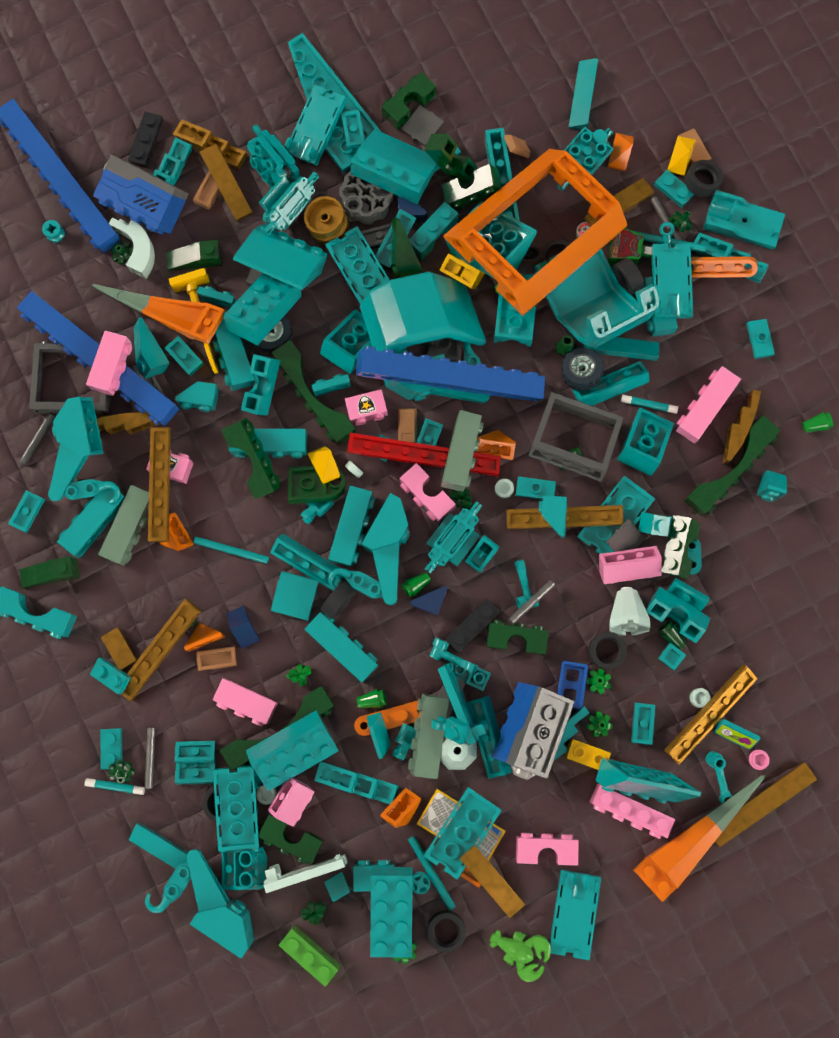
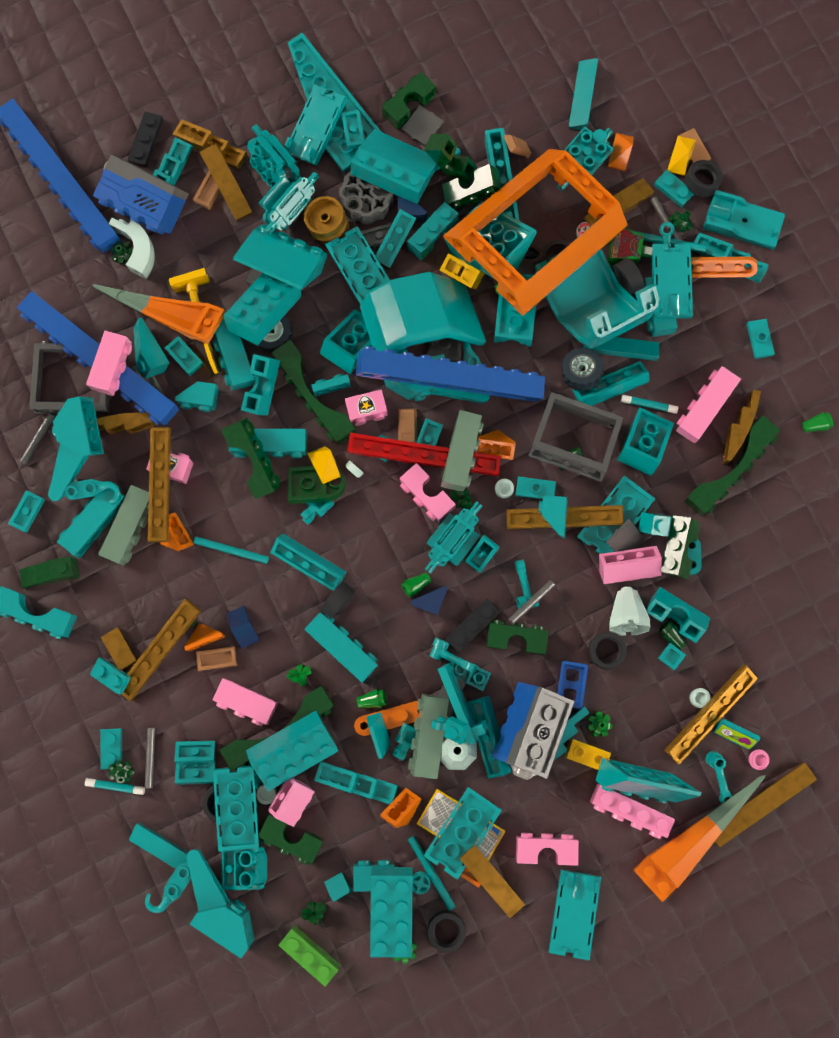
(57, 234): teal wheel -> none
(195, 255): dark green slope -> none
(211, 295): teal plate -> none
(276, 880): light aqua piece -> none
(294, 595): teal slope -> none
(350, 527): teal brick -> none
(383, 541): teal slope -> none
(402, 253): dark green slope -> none
(522, 953): bright green animal -> none
(563, 348): dark green cone -> none
(595, 685): green plant -> none
(643, 723): teal plate -> none
(688, 594): teal plate -> none
(772, 486): teal slope -> none

